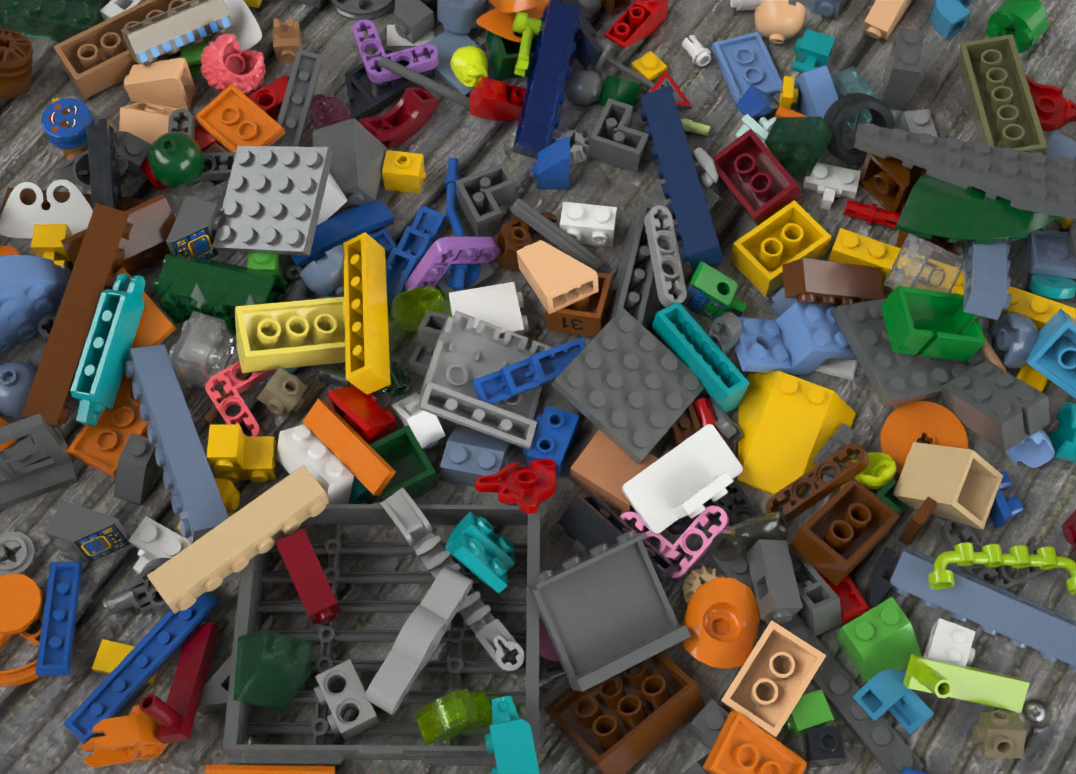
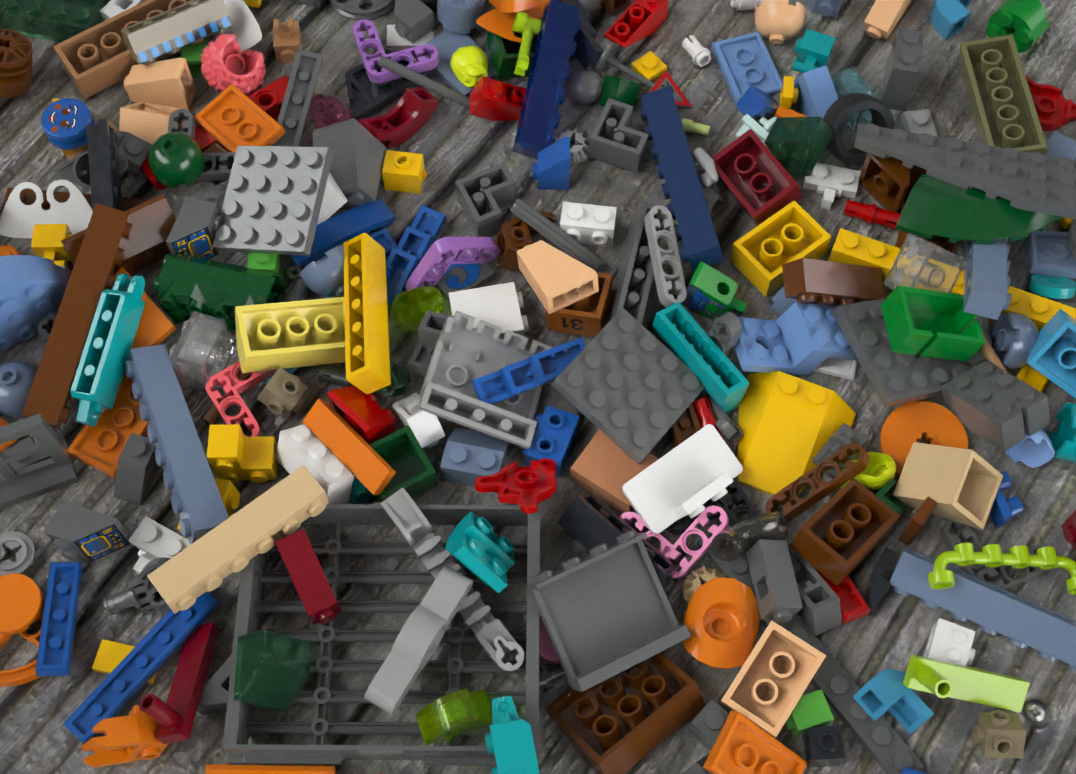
(350, 698): light grey brick -> none
(451, 202): blue bar -> none
(879, 640): bright green slope -> none

